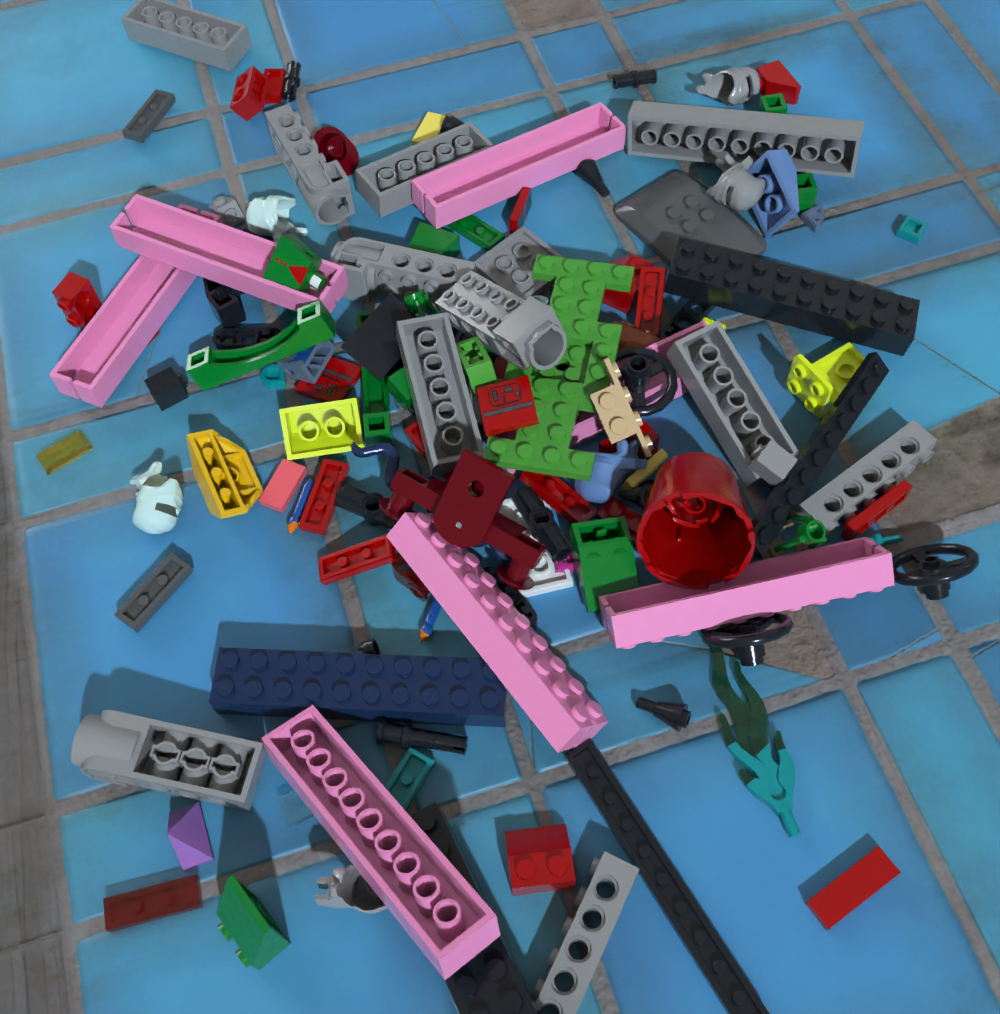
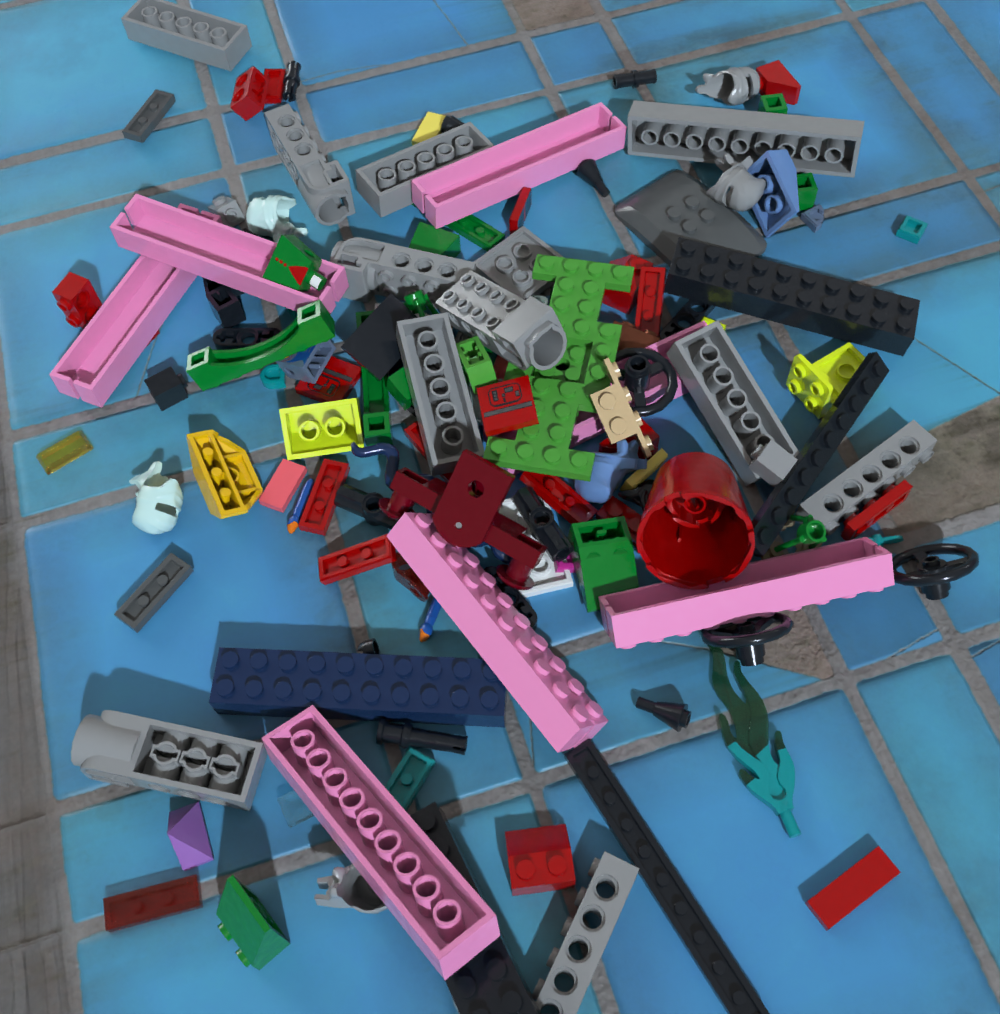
(338, 147): dark red piece -> none

